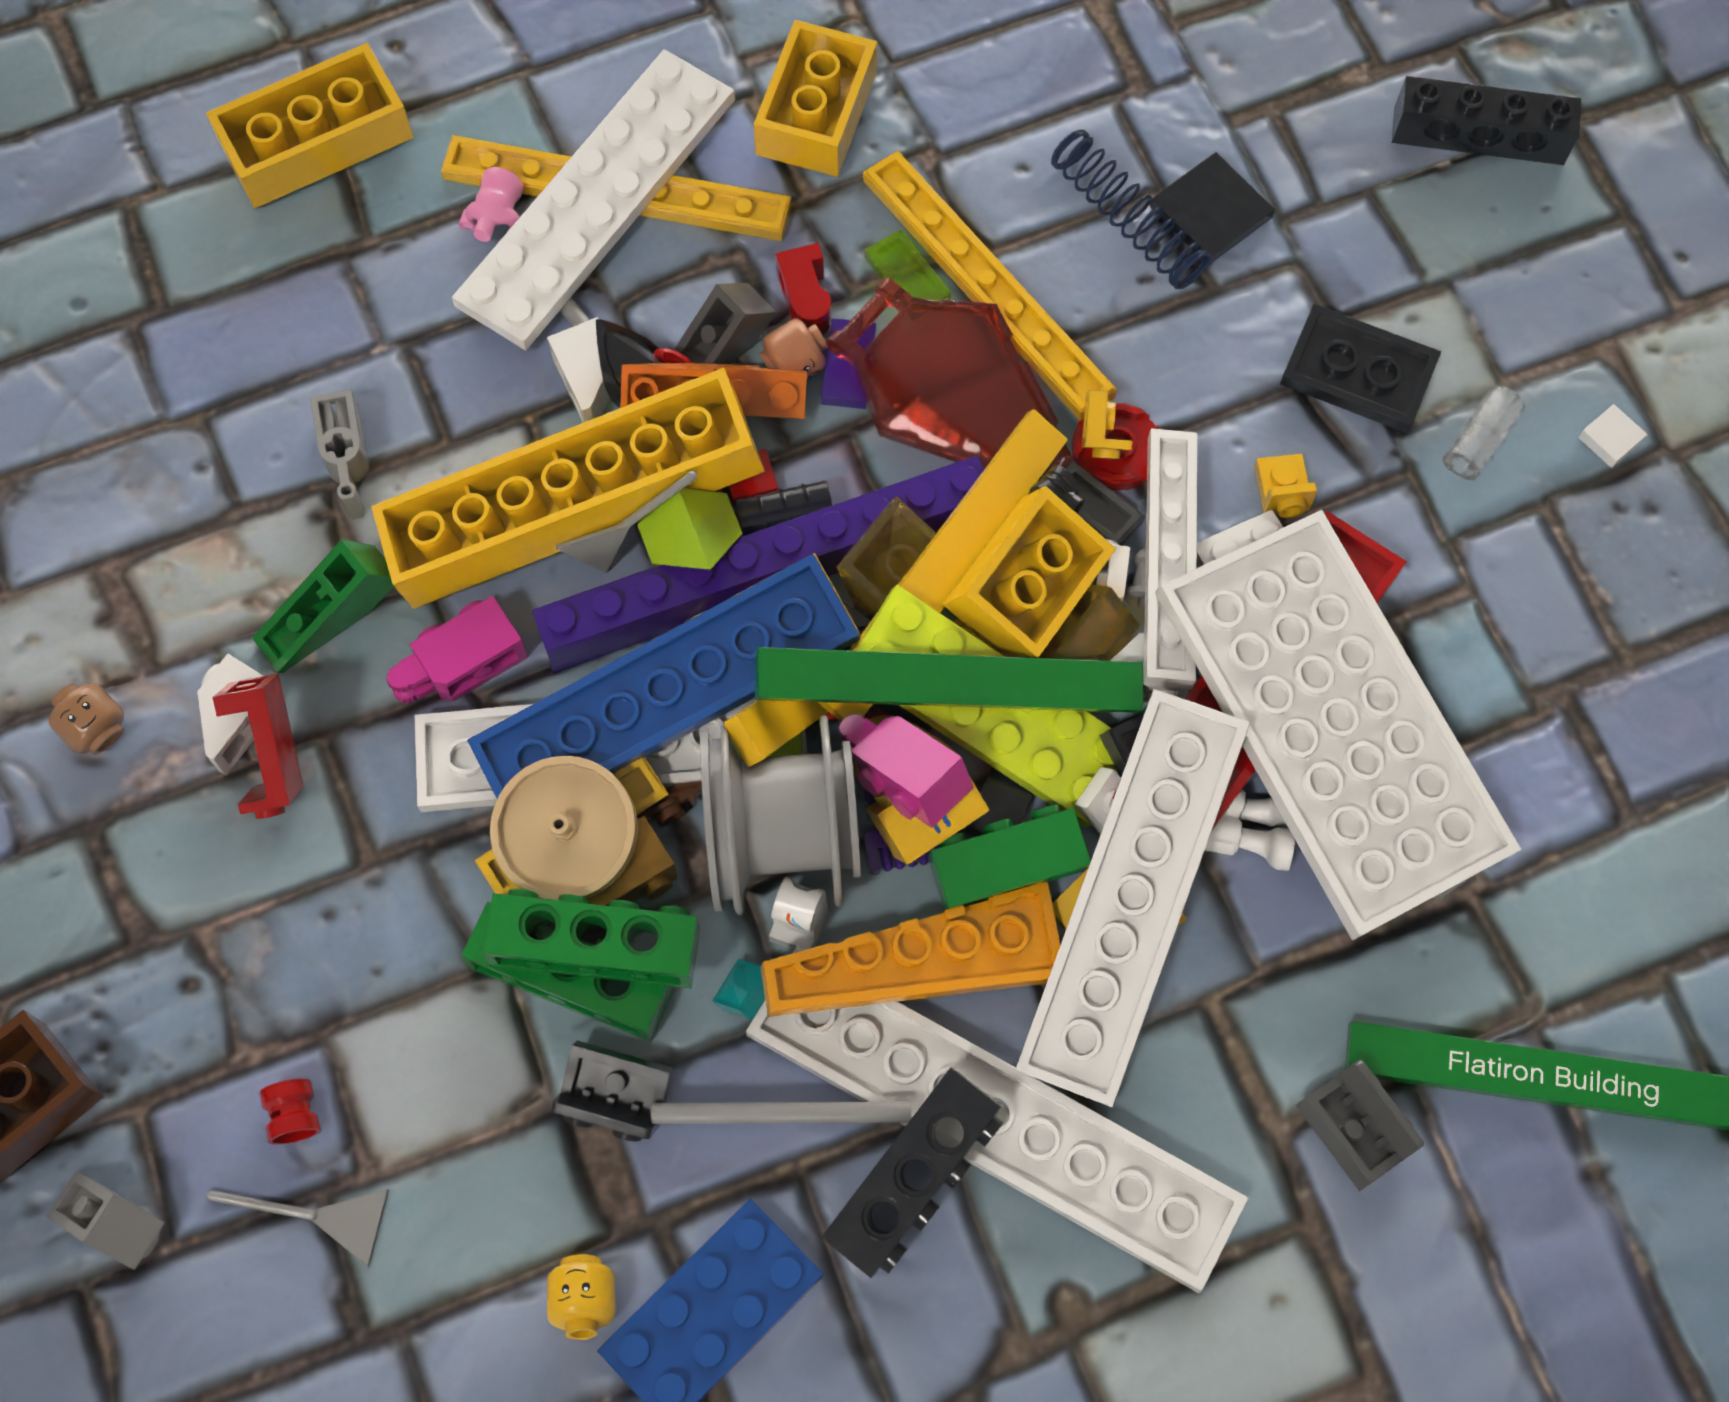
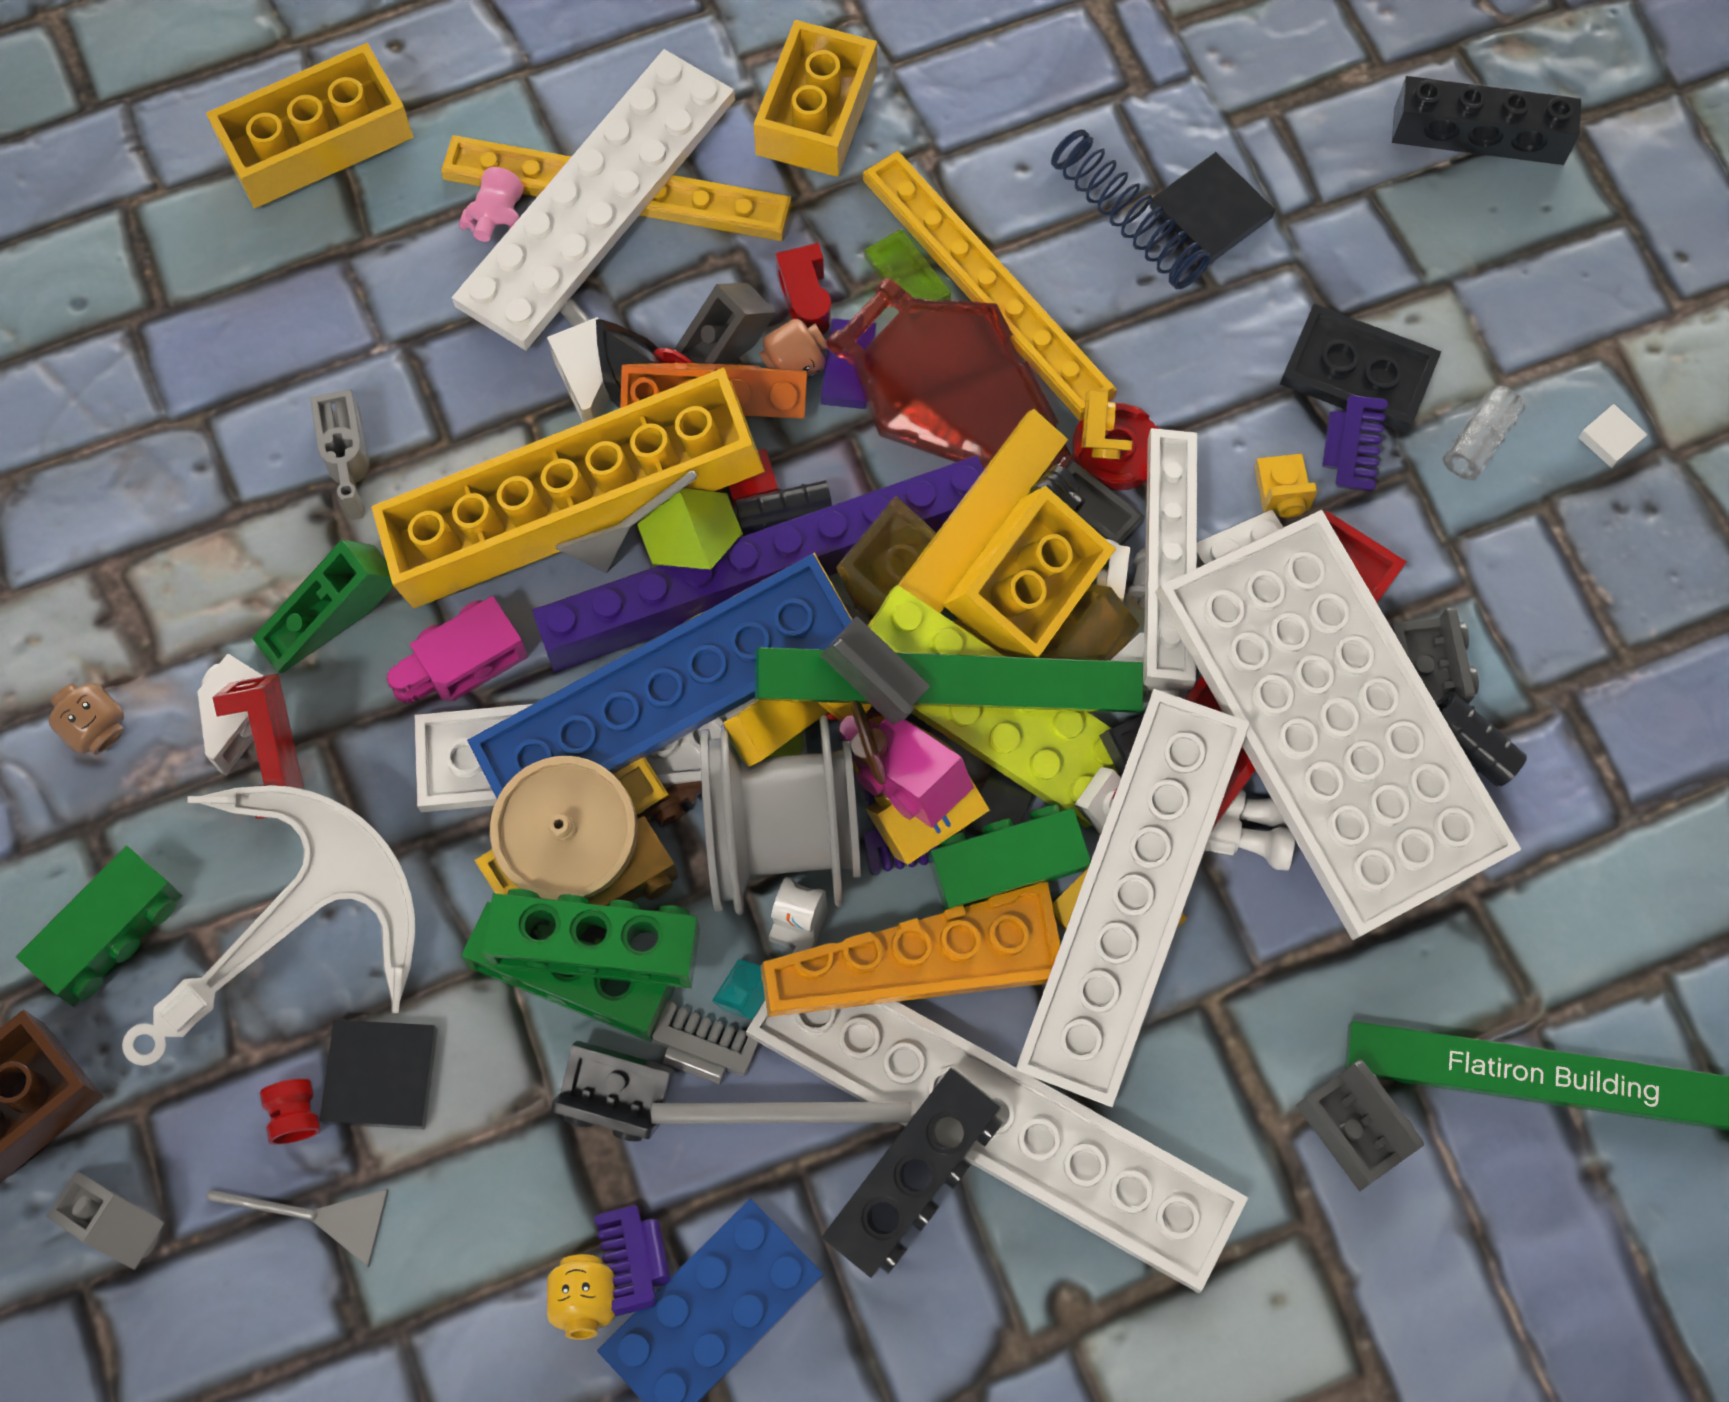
(100, 927): none -> green brick
(340, 861): none -> white piece
(378, 1074): none -> black tile
(644, 1254): none -> dark purple piece
(696, 1054): none -> light grey piece
(869, 743): none -> reddish brown piece
(875, 671): none -> dark grey panel
(1343, 440): none -> dark purple piece
(1439, 654): none -> dark grey bracket
(1482, 743): none -> black axle

